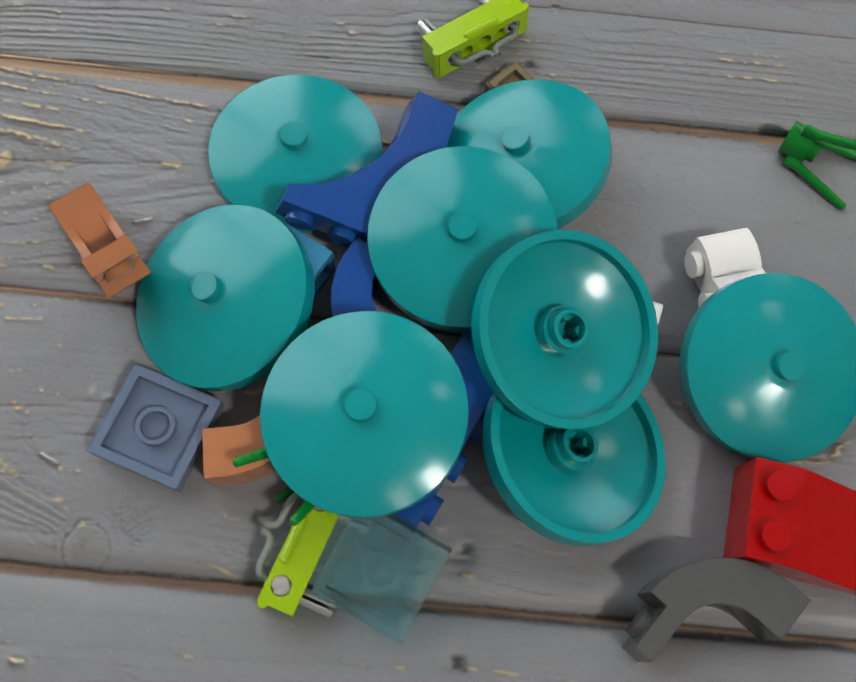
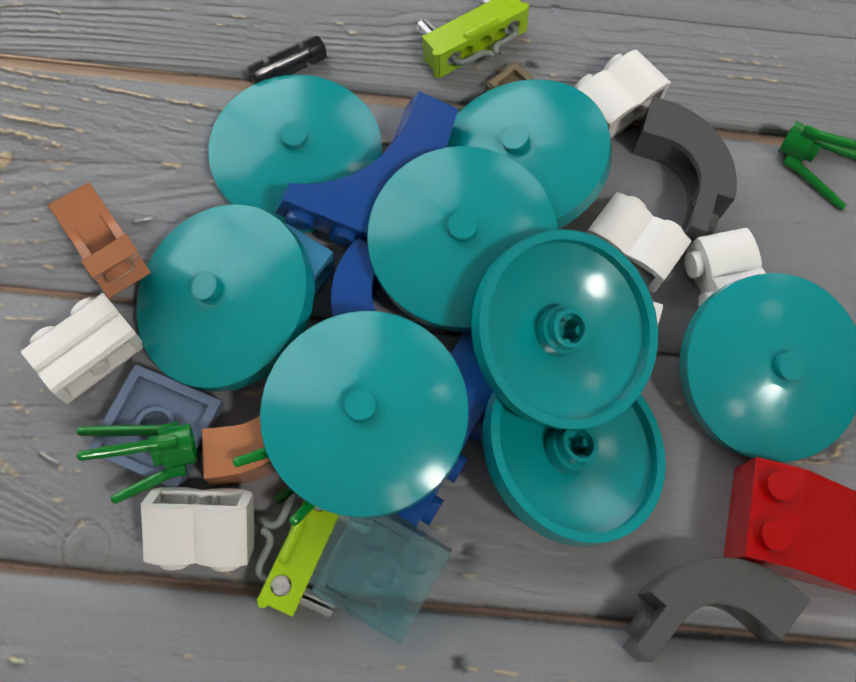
(82, 348): none -> white brick
(168, 446): none -> green plant
(198, 527): none -> white brick
(288, 60): none -> black axle
(624, 89): none -> white brick
(645, 240): none -> white brick
(696, 155): none -> dark grey arch

